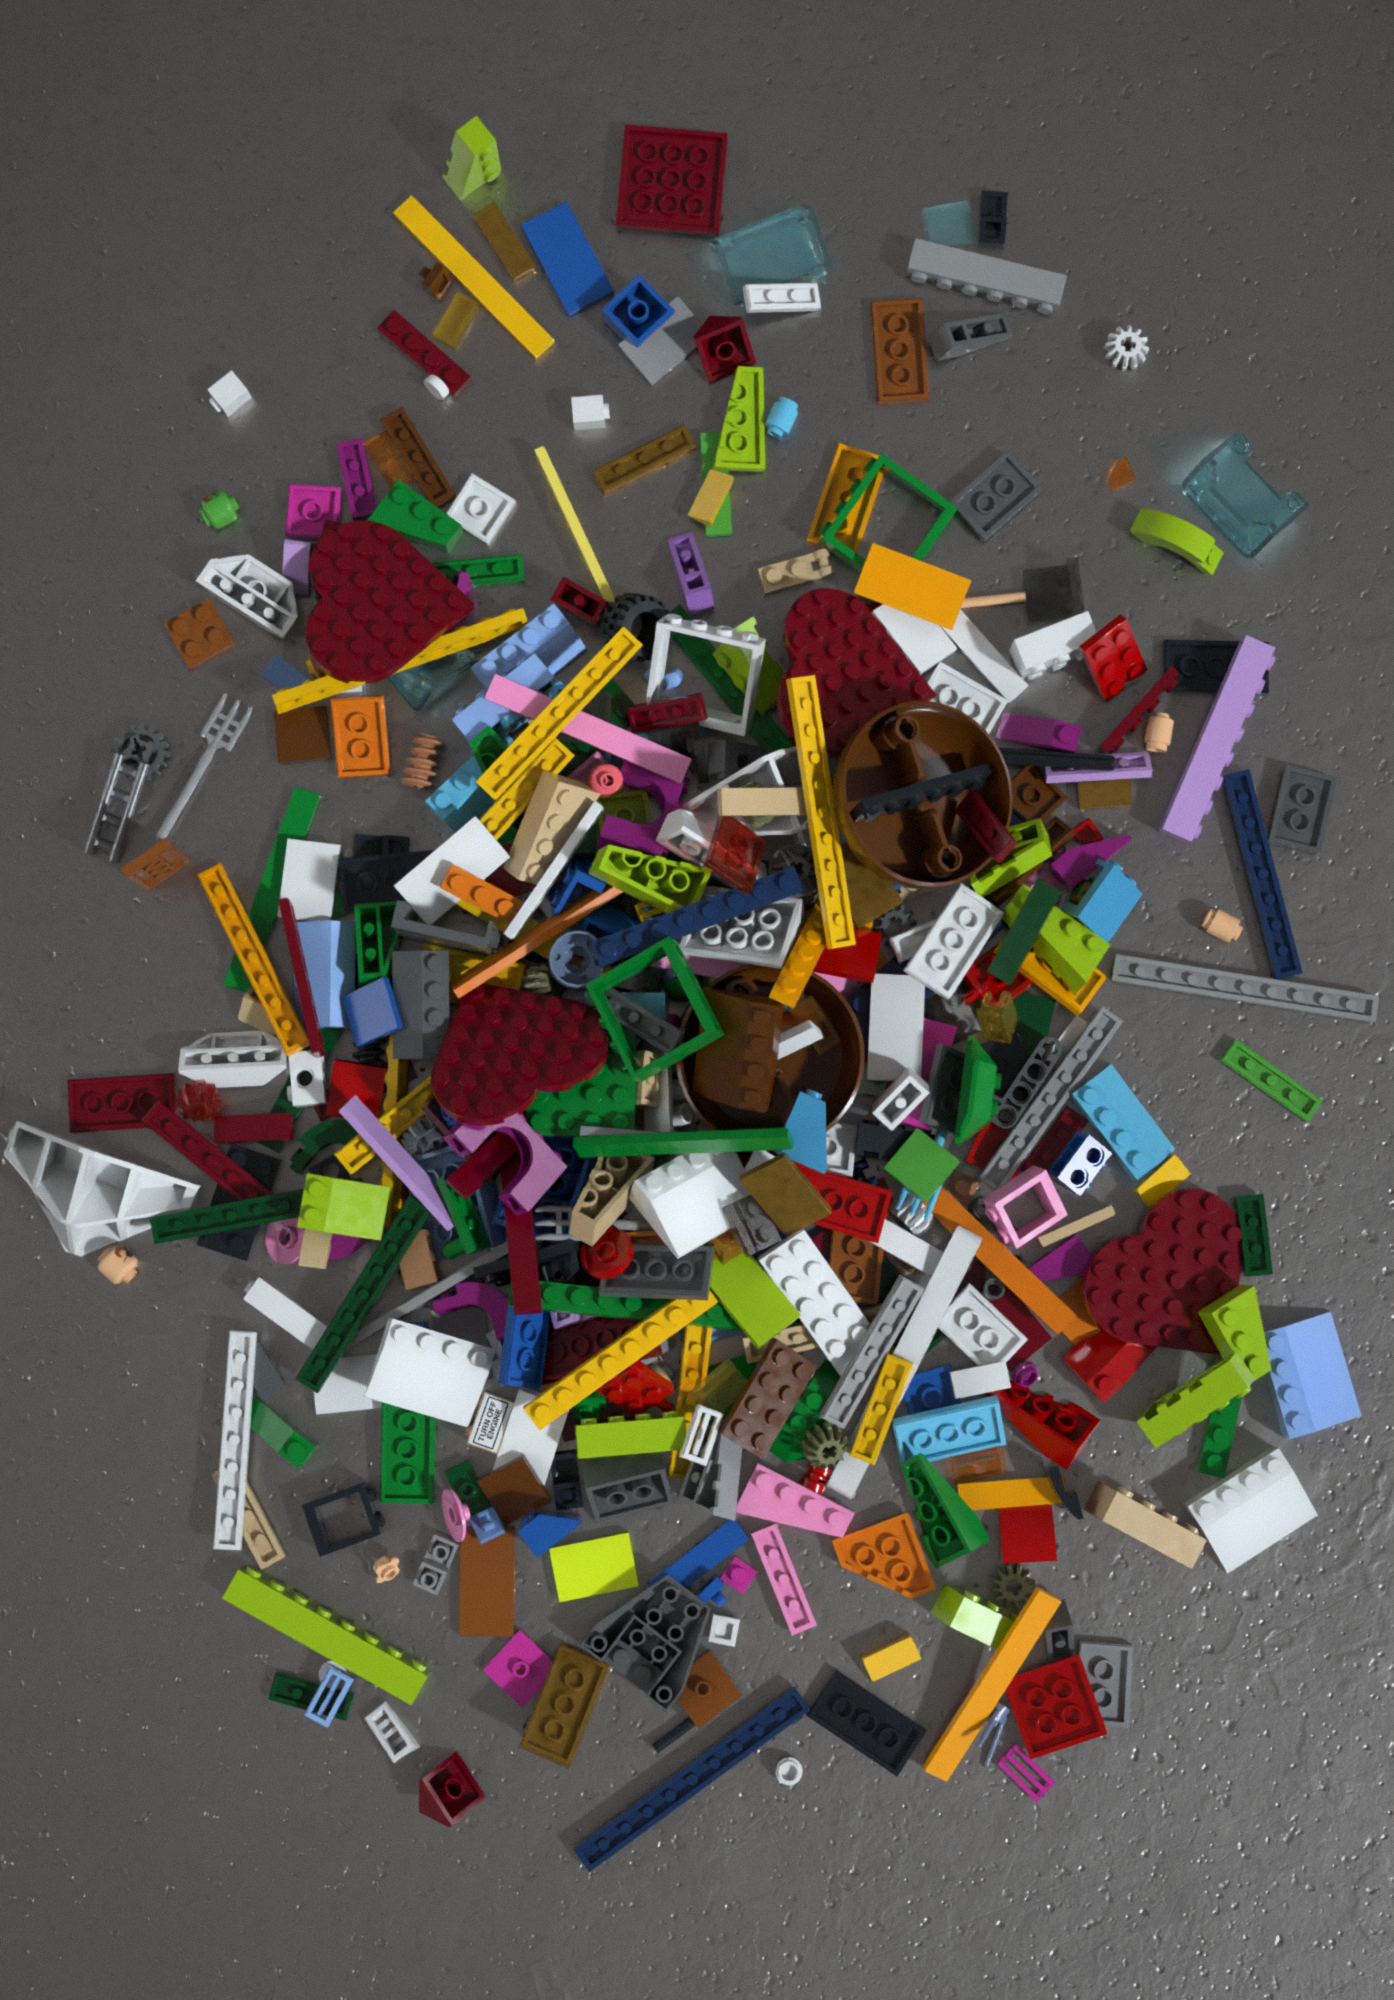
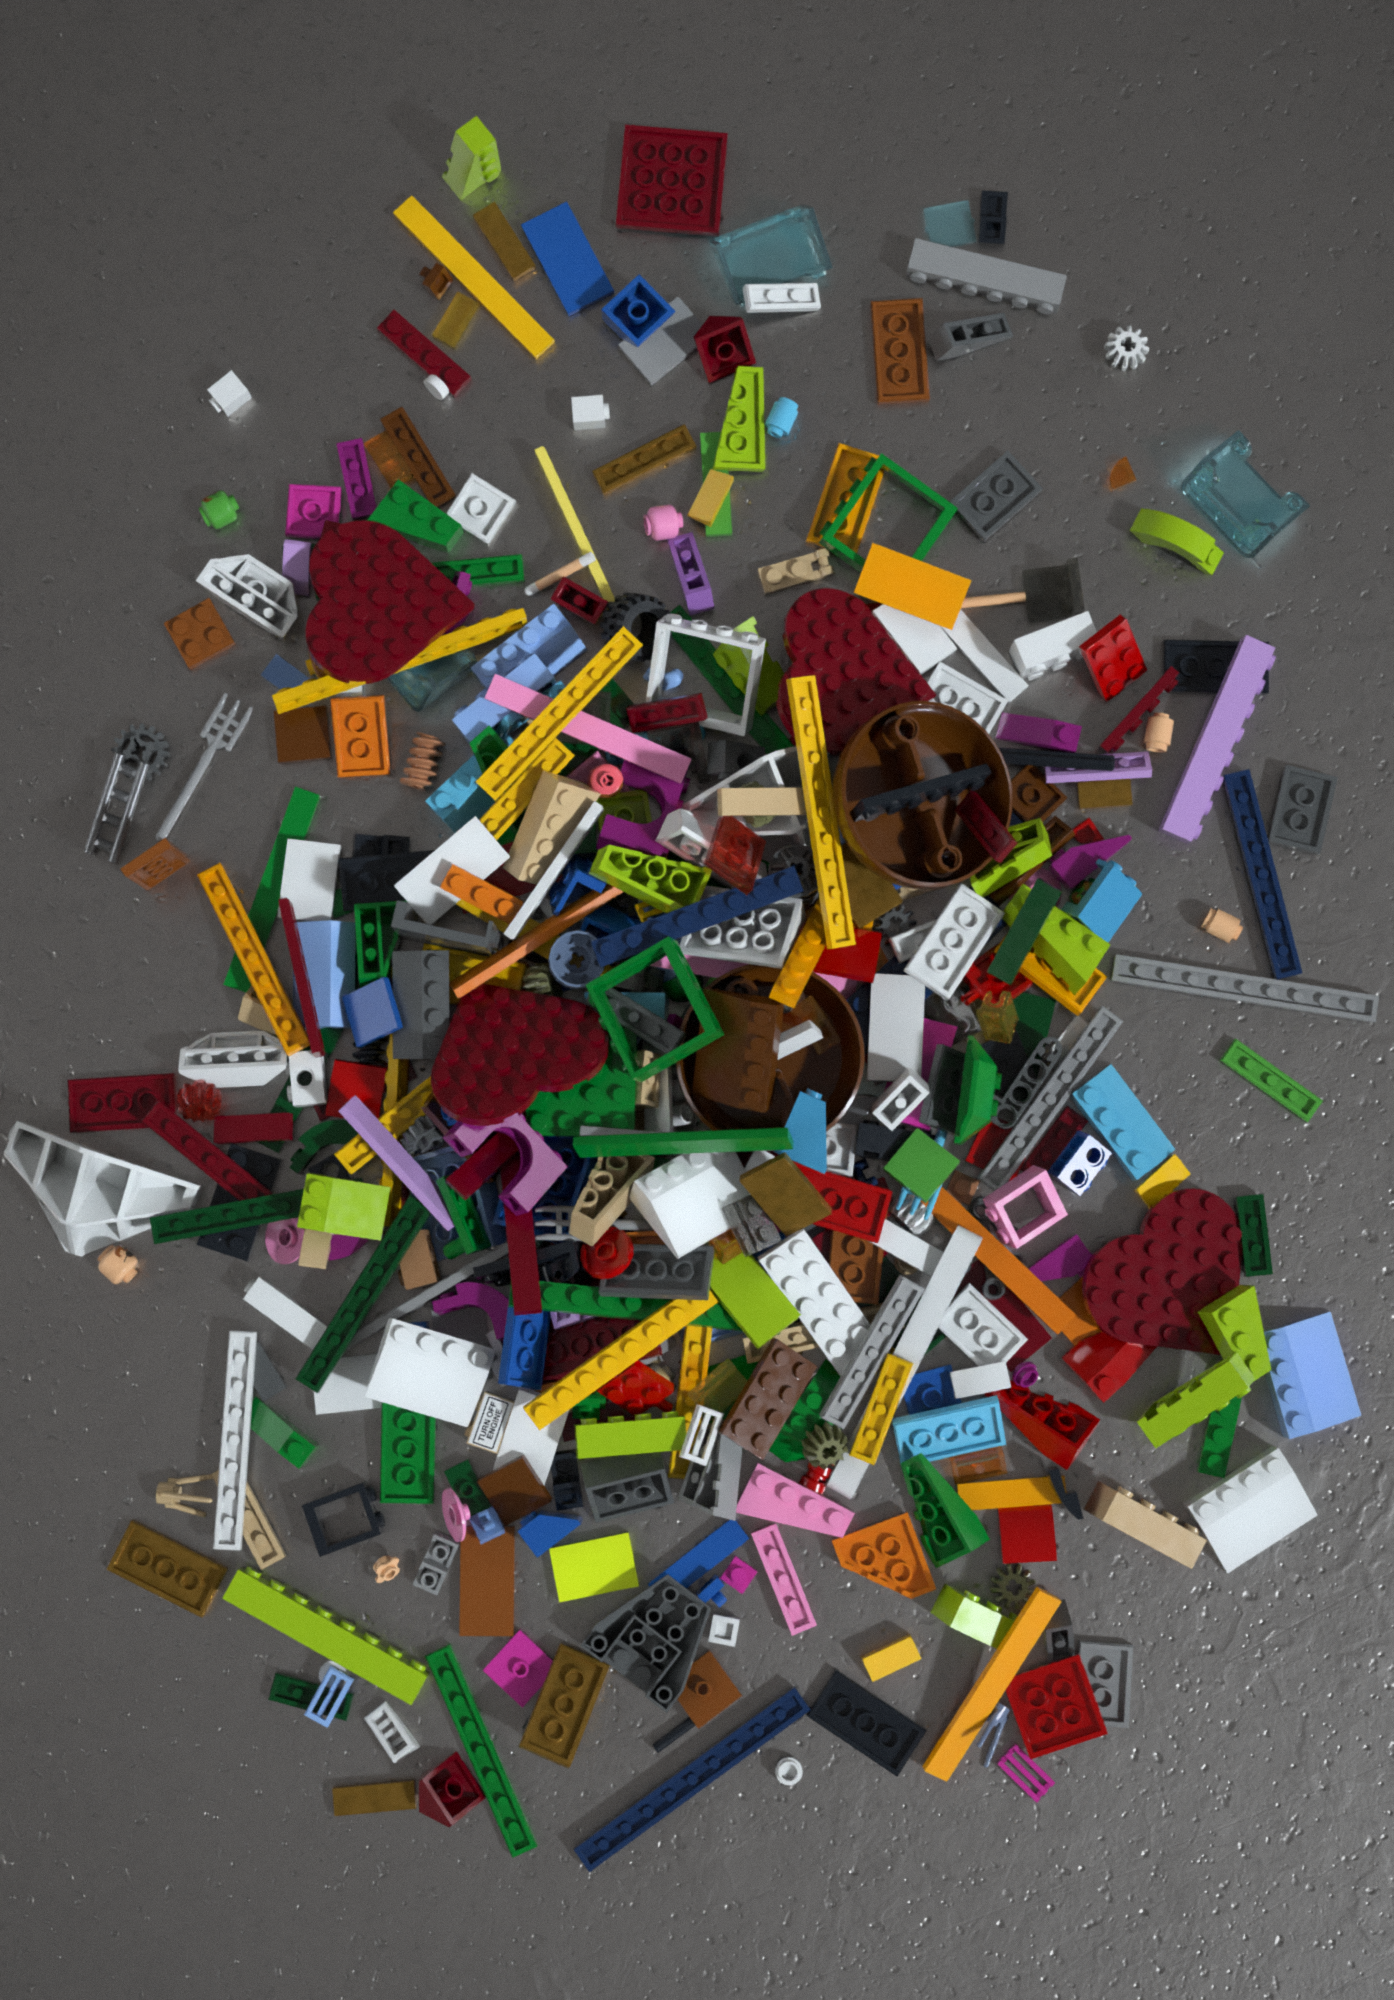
(167, 1568): none -> pearl gold tile
(171, 1494): none -> tan plant
(374, 1797): none -> pearl gold tile
(481, 1750): none -> green tile
(559, 573): none -> light nougat bar
(662, 522): none -> bright pink head
(1075, 1226): tan tile -> none

